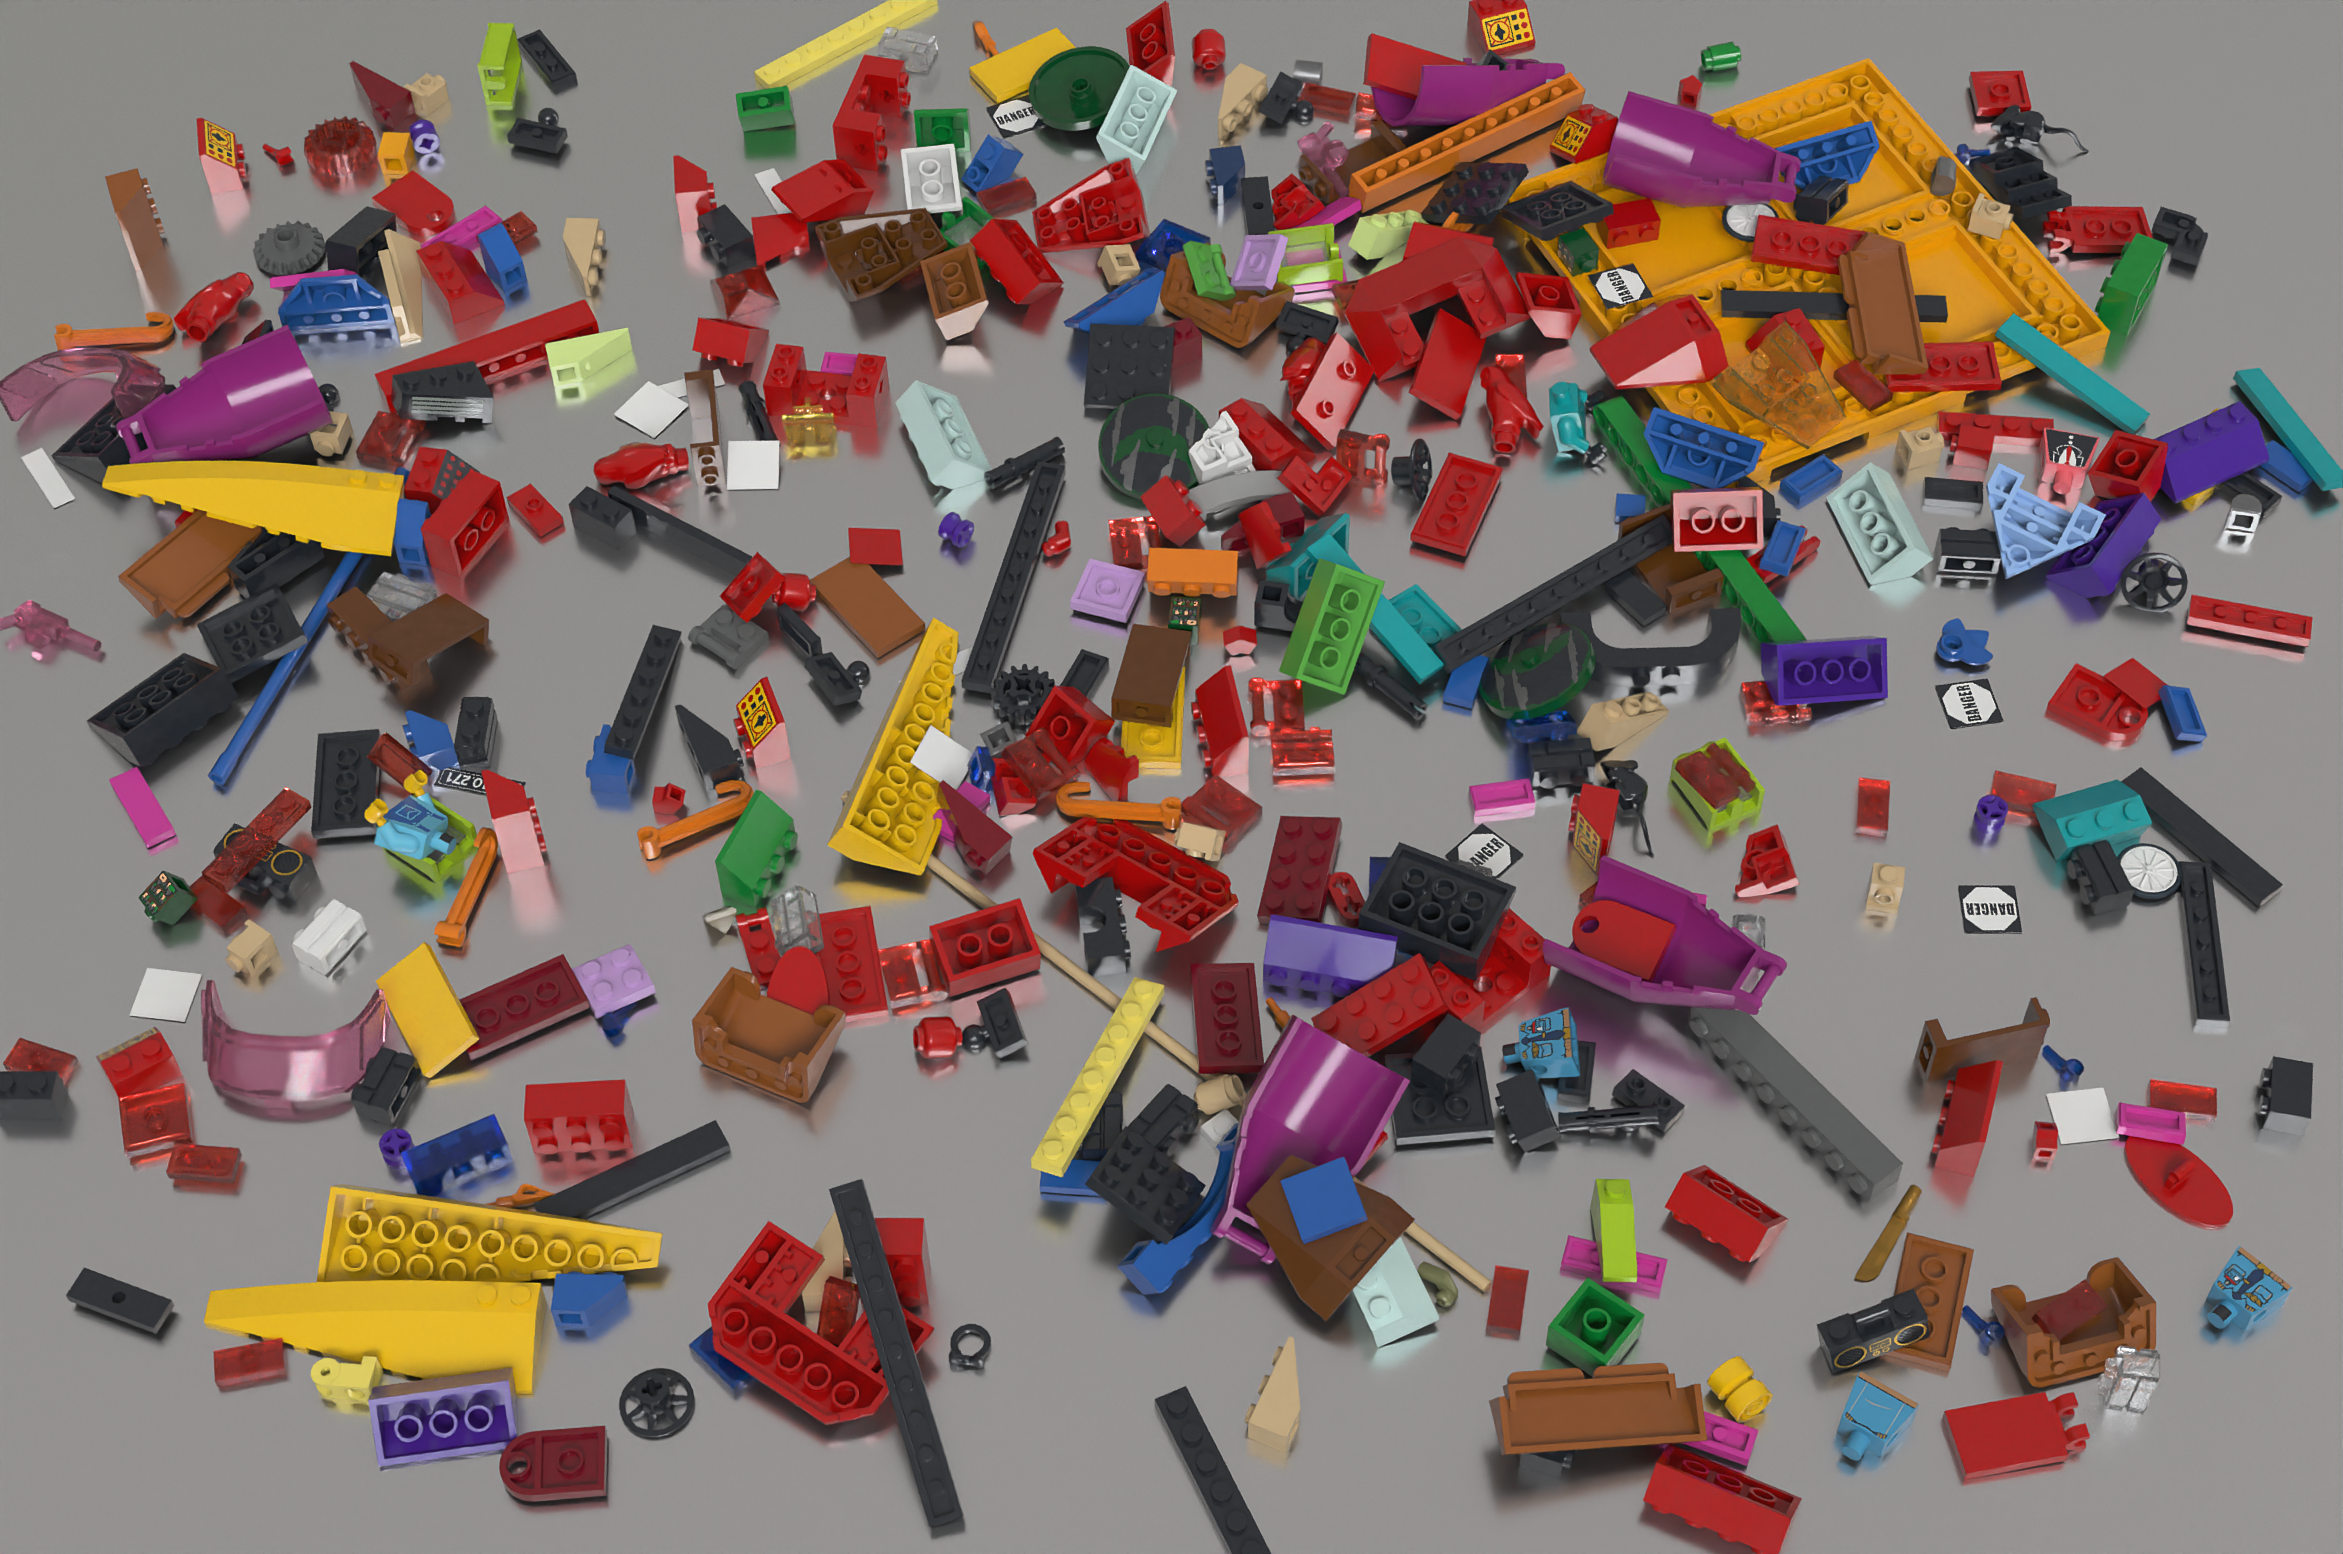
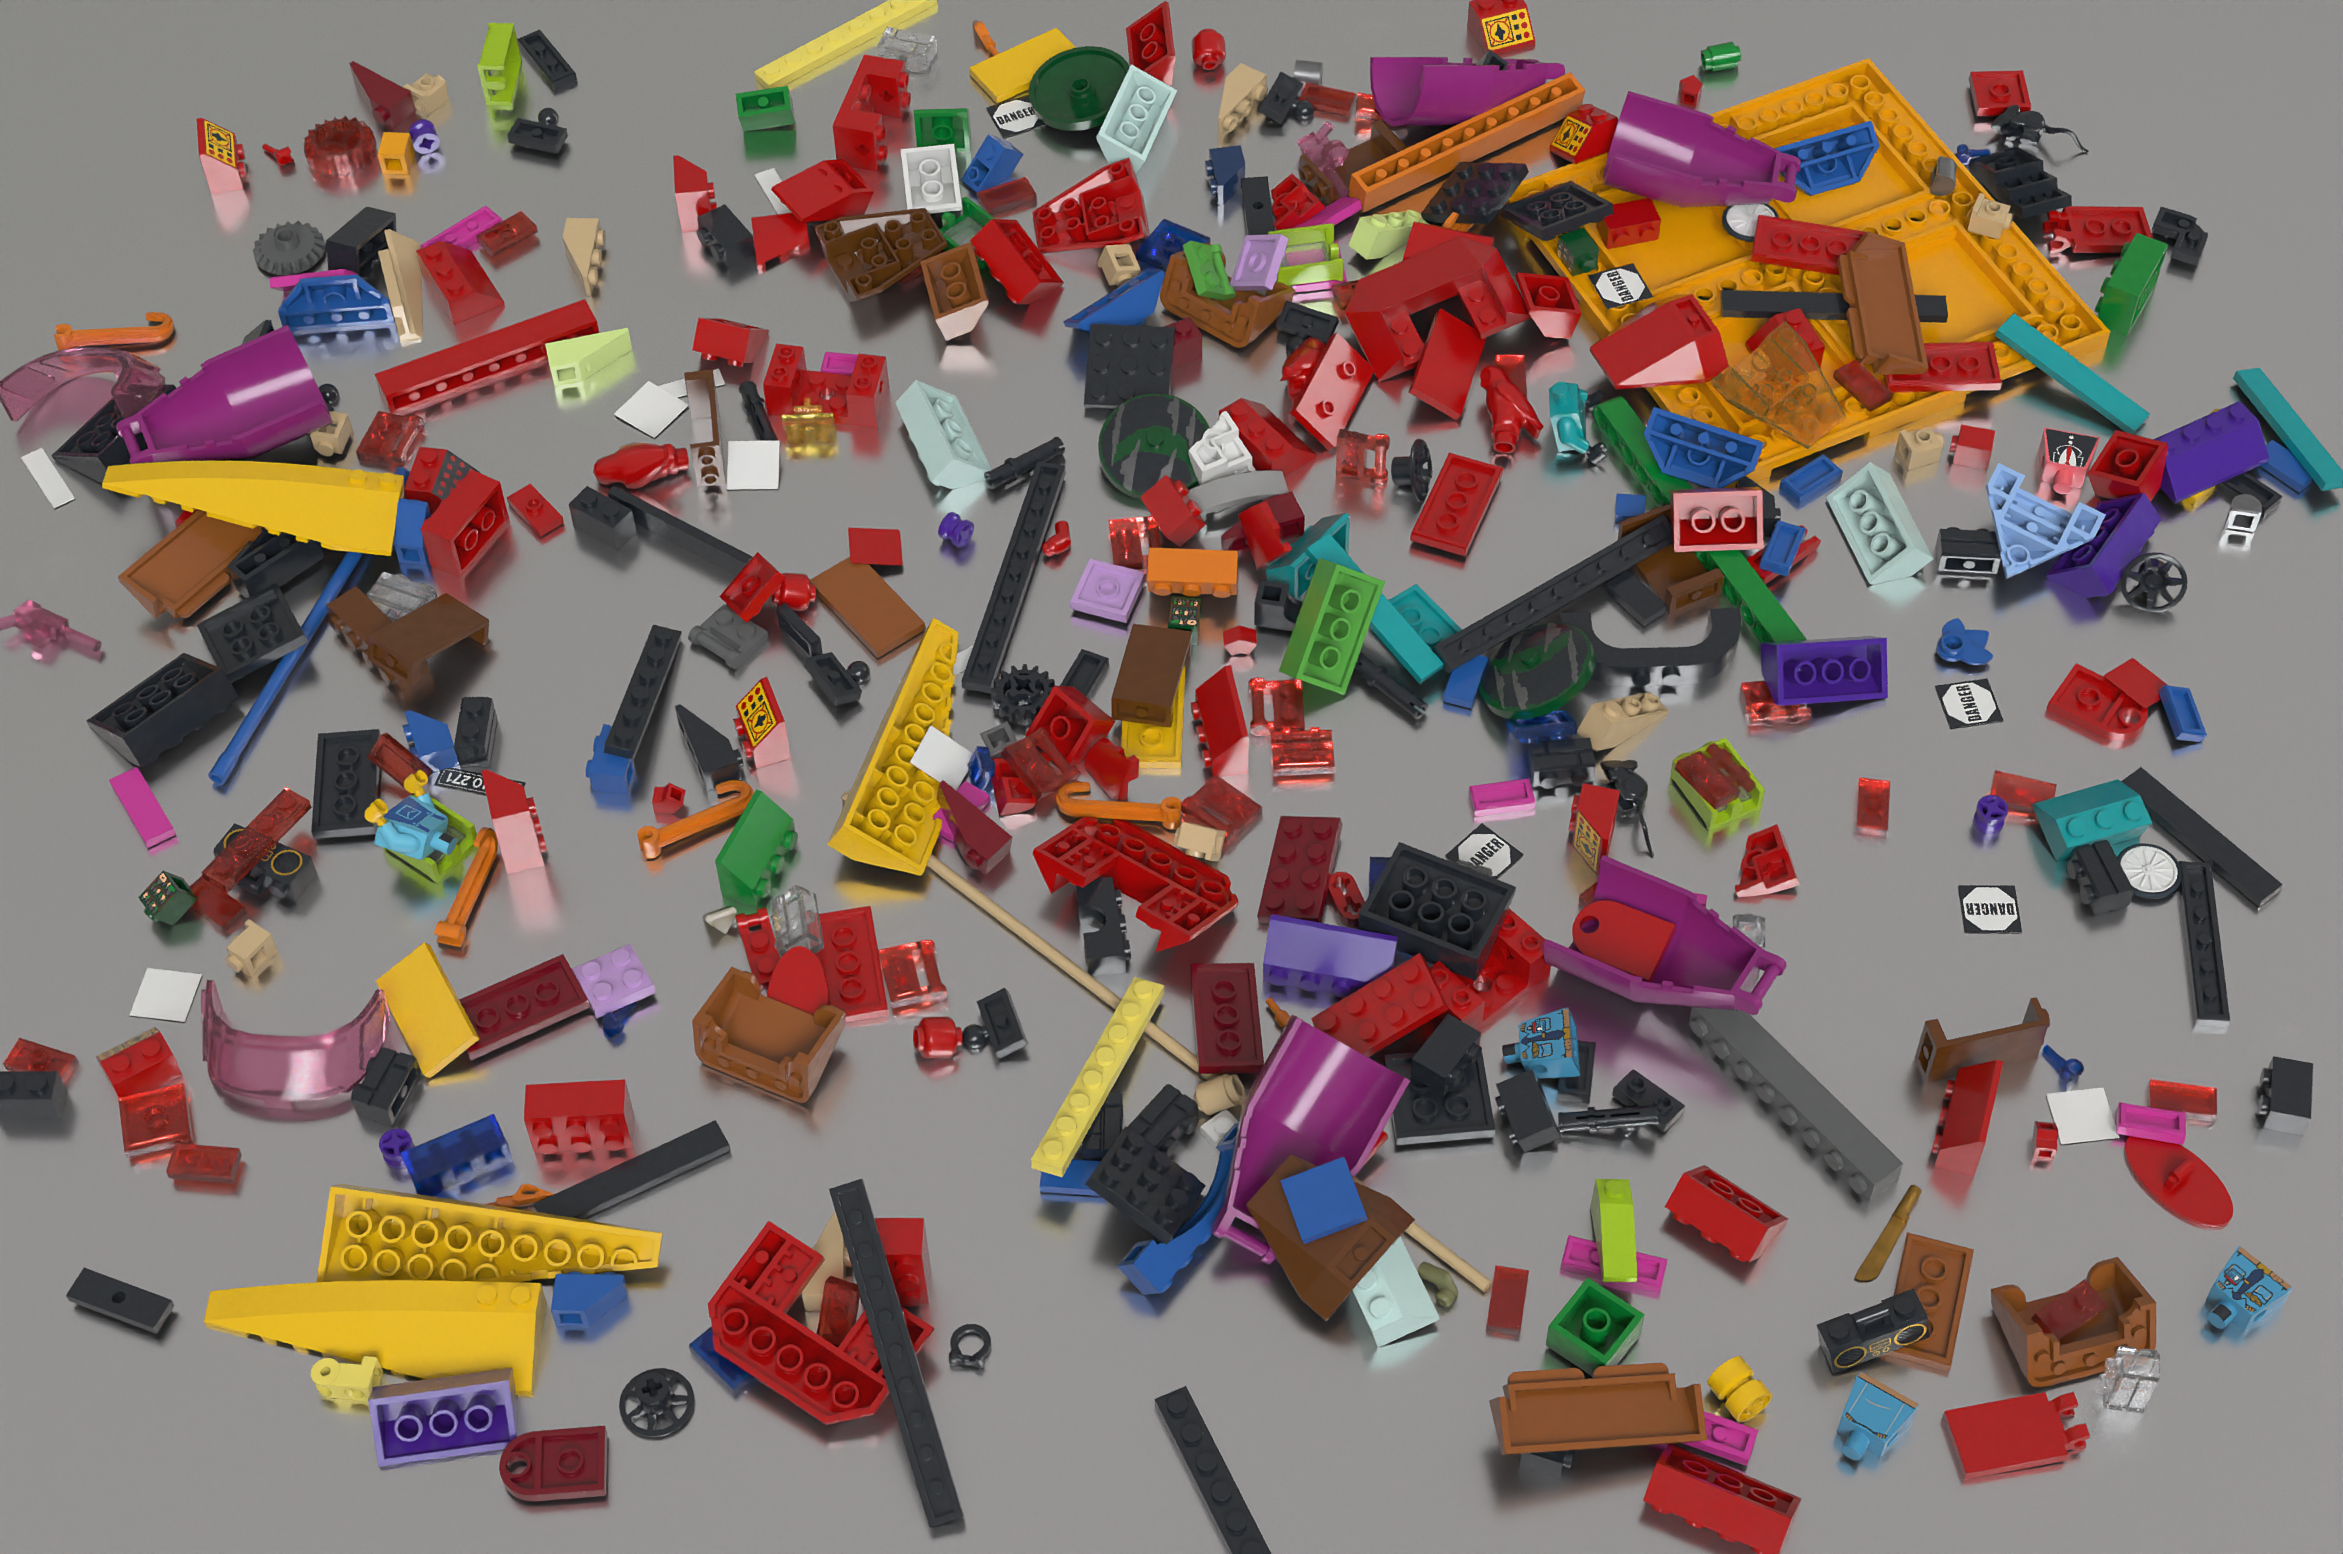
(136, 215): dark orange slope -> none
(213, 306): red animal -> none
(249, 1362): clear red plate -> none
(328, 936): white brick -> none
(416, 205): red tile -> none
(443, 392): black wedge -> none
(501, 258): blue slope -> none
(744, 292): clear red slope -> none
(984, 947): red brick -> none
(1278, 1408): tan slope -> none
(1315, 489): red plate -> none
(1398, 66): red tile -> none
(1821, 200): black brick -> none
(1885, 888): tan brick -> none
(1953, 493): black tile -> none
(1984, 1327): clear blue hand -> none
(2008, 429): red plate -> none
(2249, 620): red plate -> none

